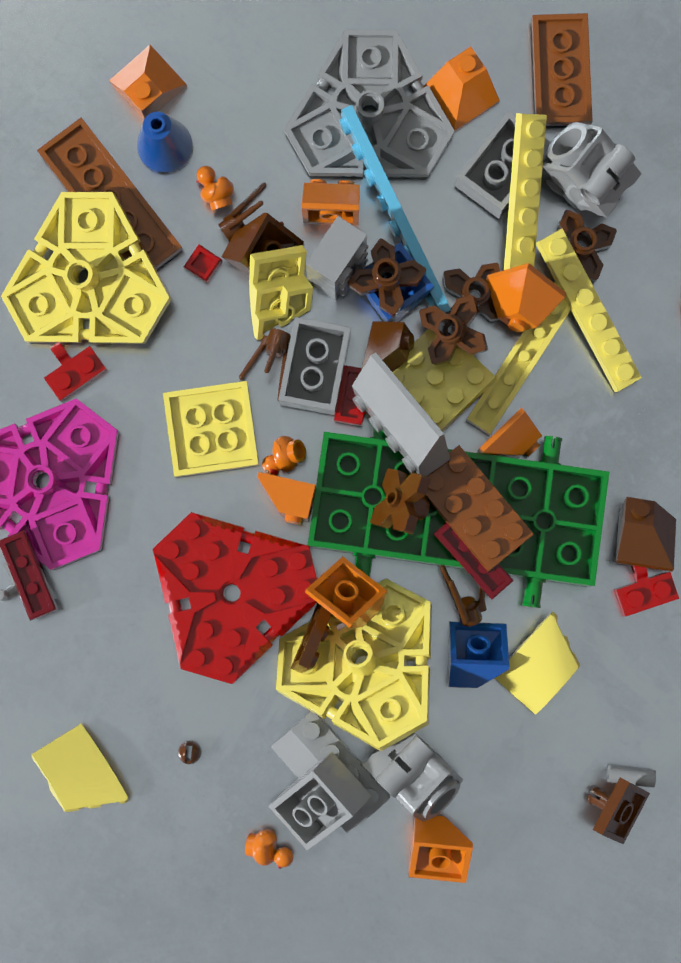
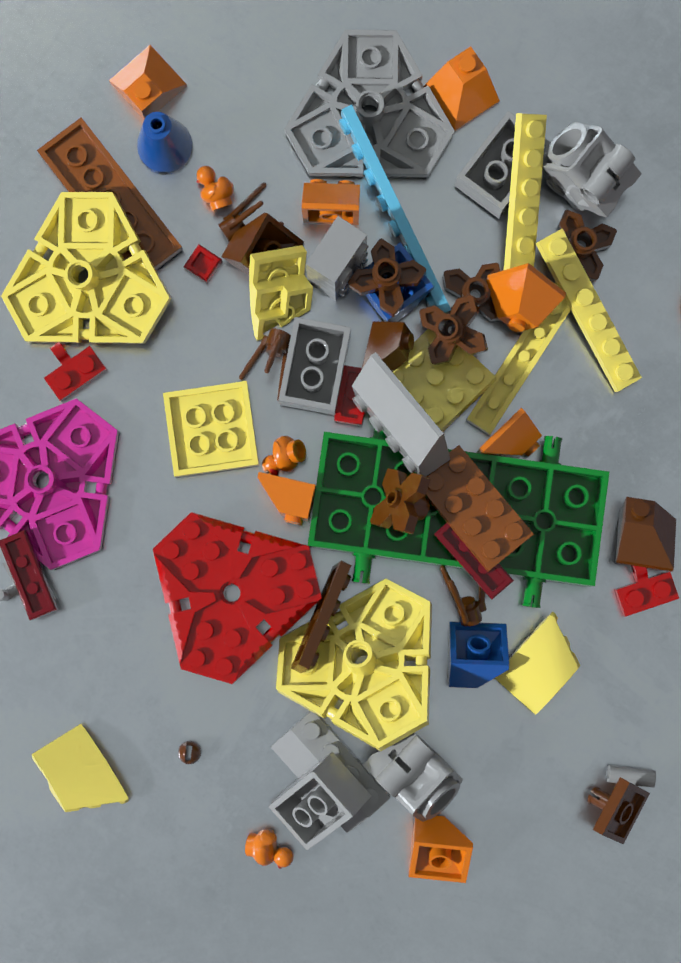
(348, 593): orange slope -> none
(562, 68): dark orange plate -> none

